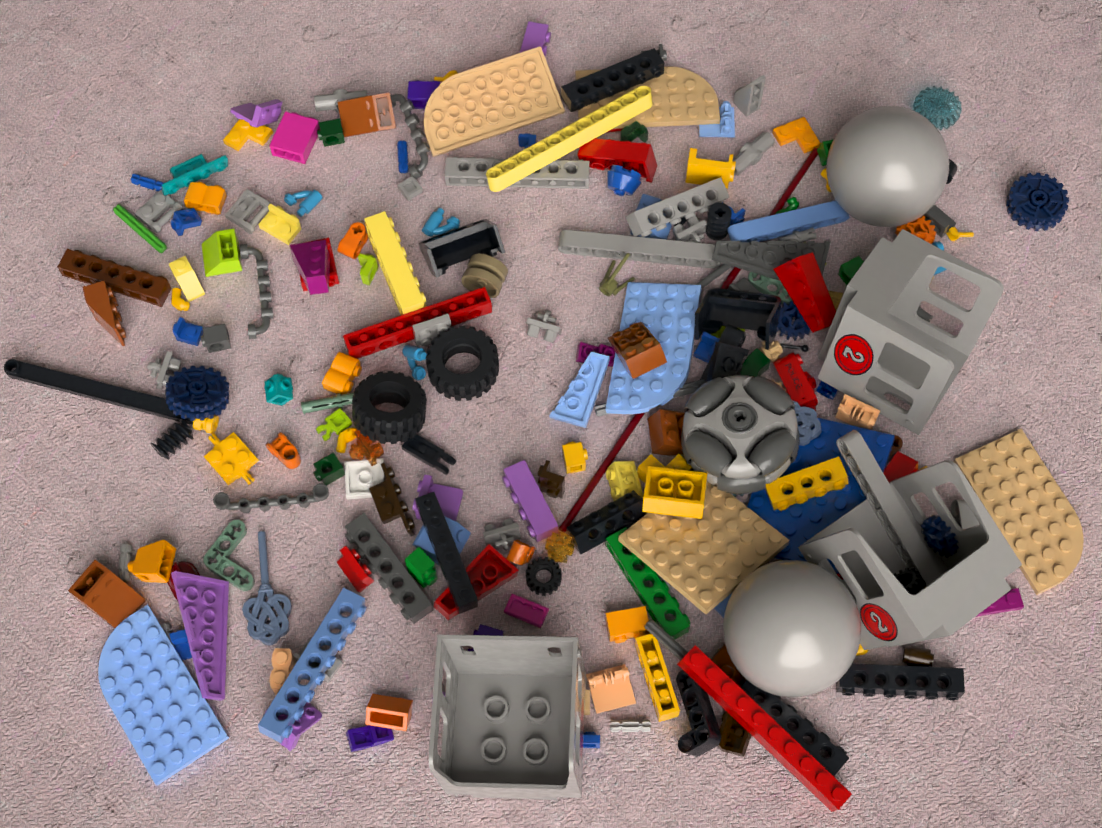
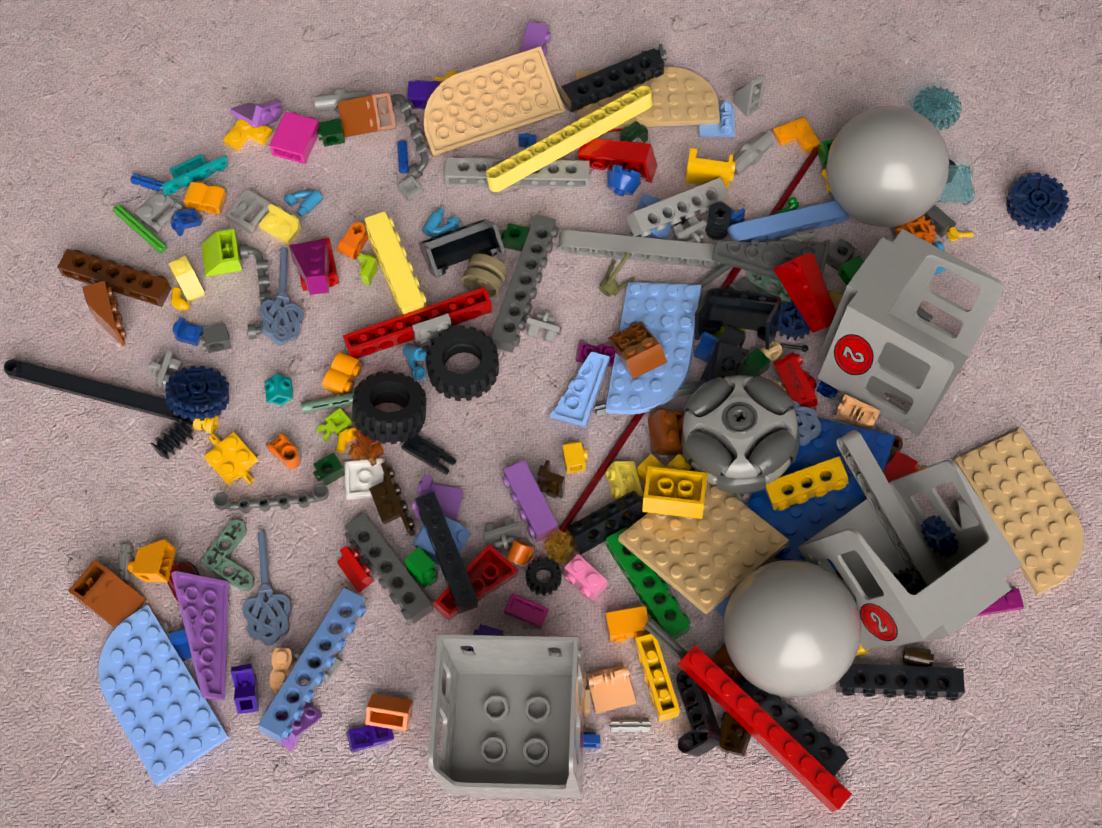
(246, 688): none -> dark purple brick
(289, 313): none -> sand blue piece
(511, 231): none -> dark green brick
(540, 227): none -> dark grey brick
(585, 577): none -> bright pink brick
(836, 260): none -> dark grey brick
(958, 185): none -> clear light blue panel

